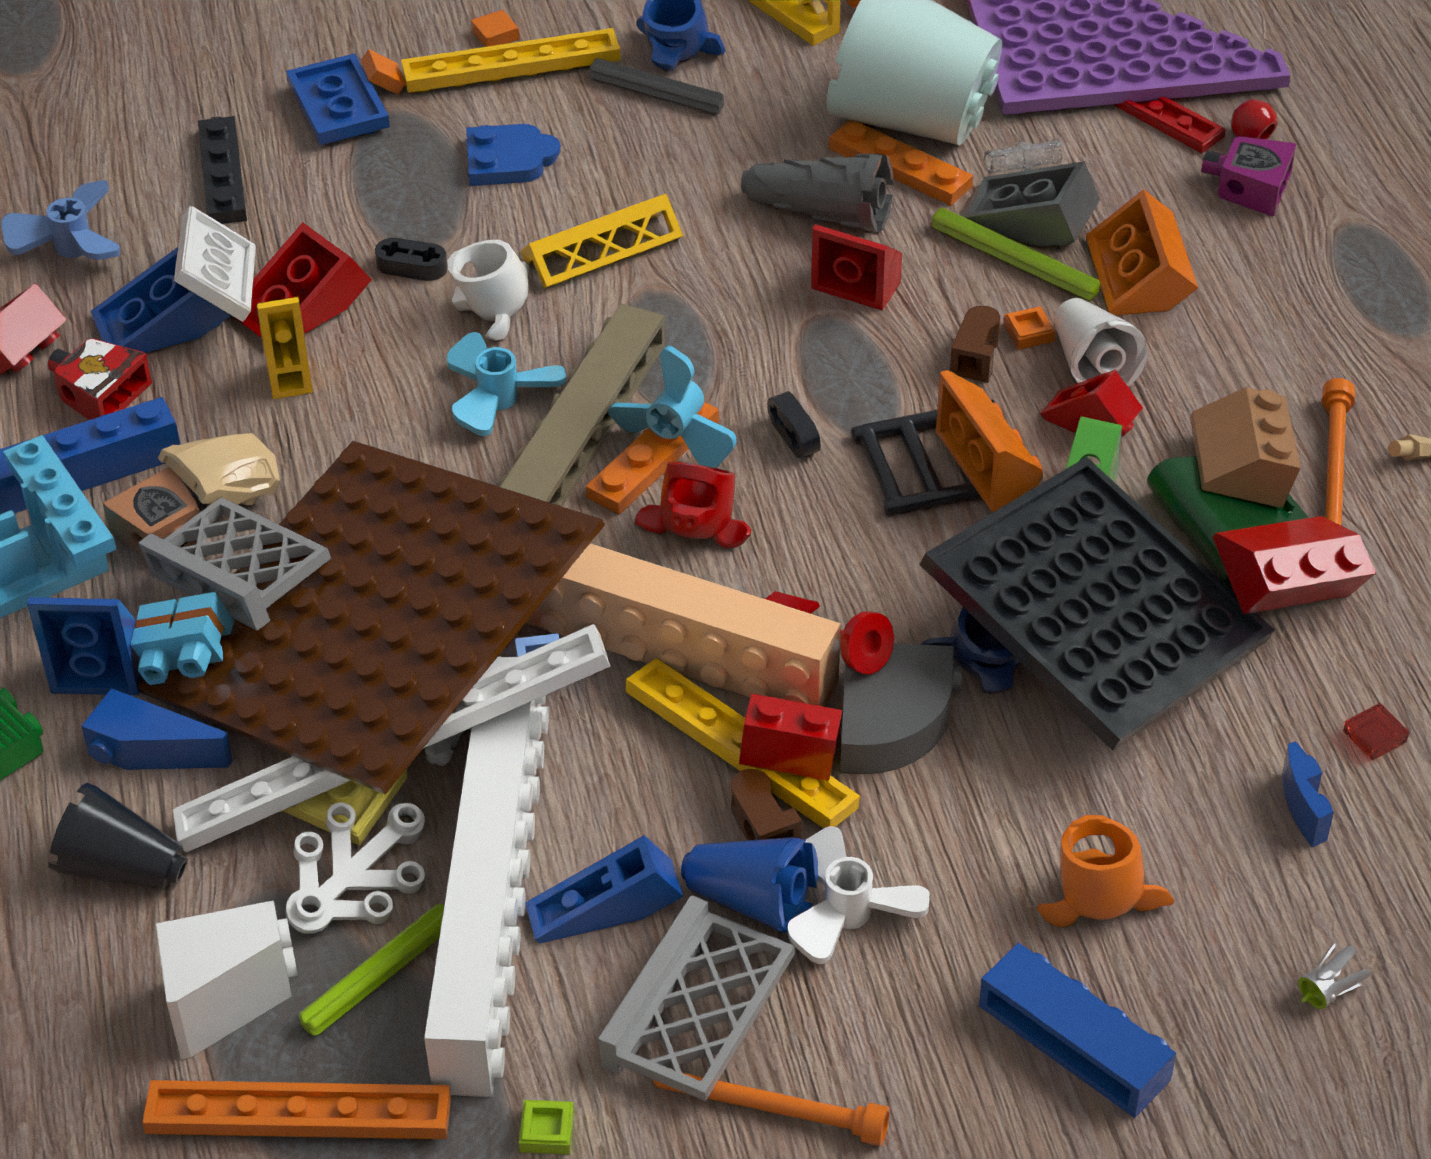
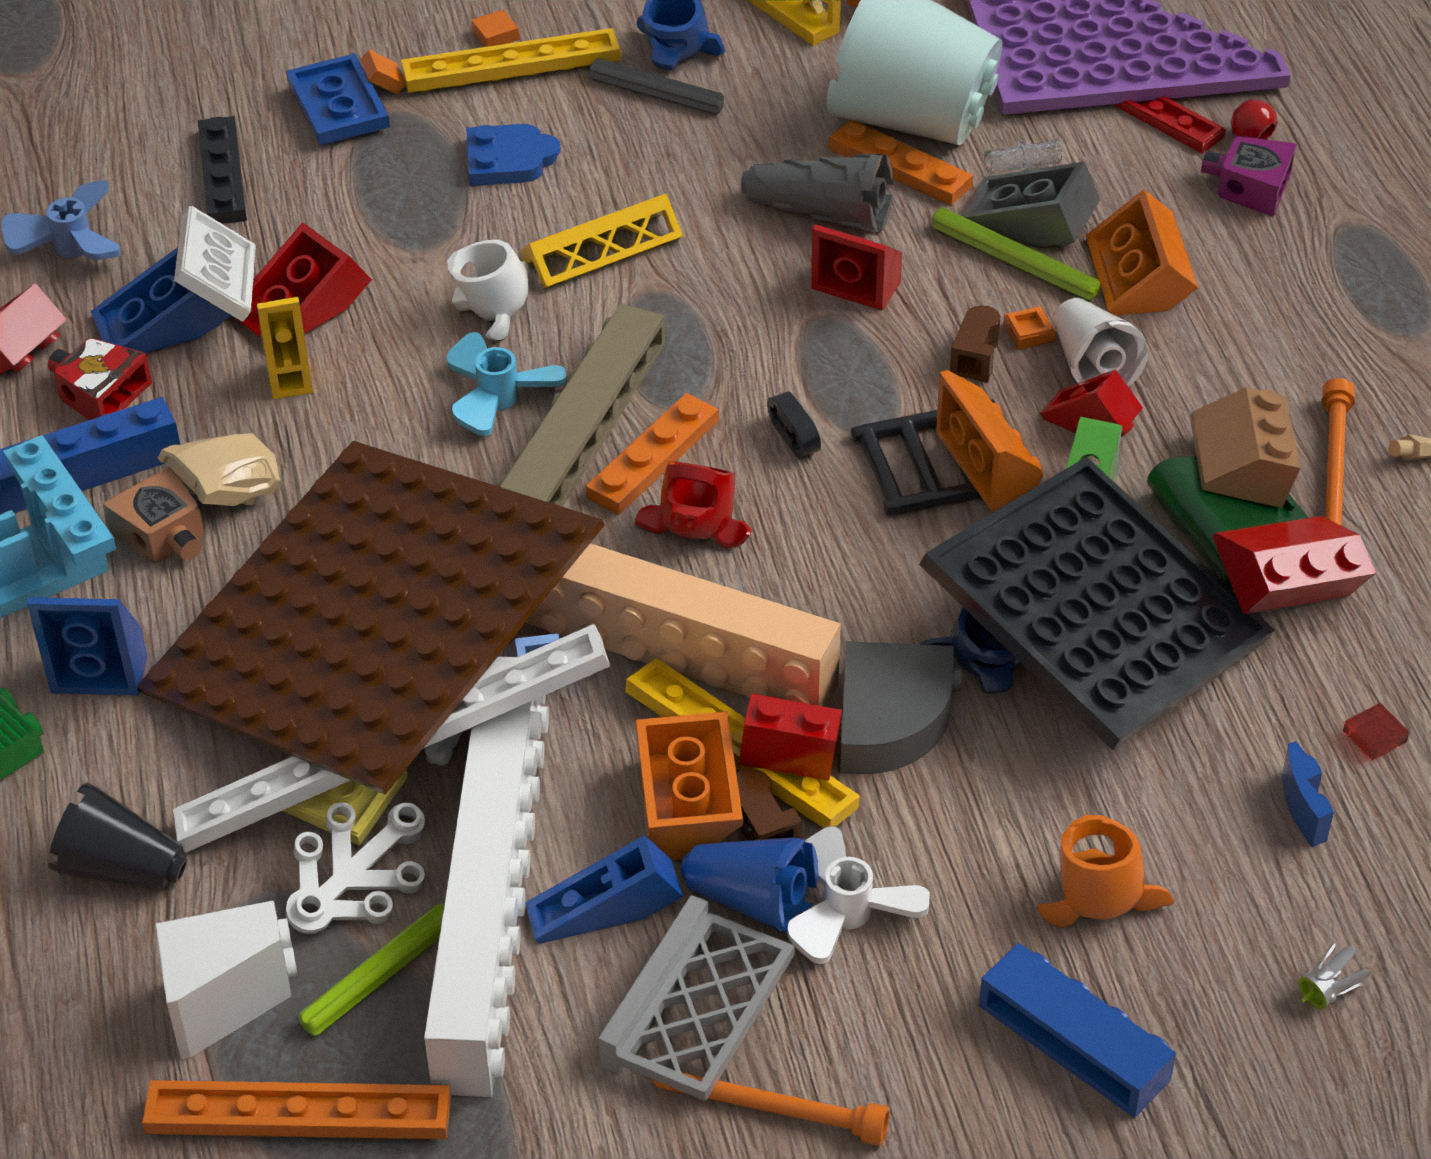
(150, 737): blue slope -> none
(180, 636): medium azure hips -> none
(190, 573): light grey fence -> none
(411, 259): black beam -> none
(546, 1127): lime tile -> none
(676, 413): medium azure piece -> none
(687, 781): none -> orange slope
(865, 640): red piece -> none

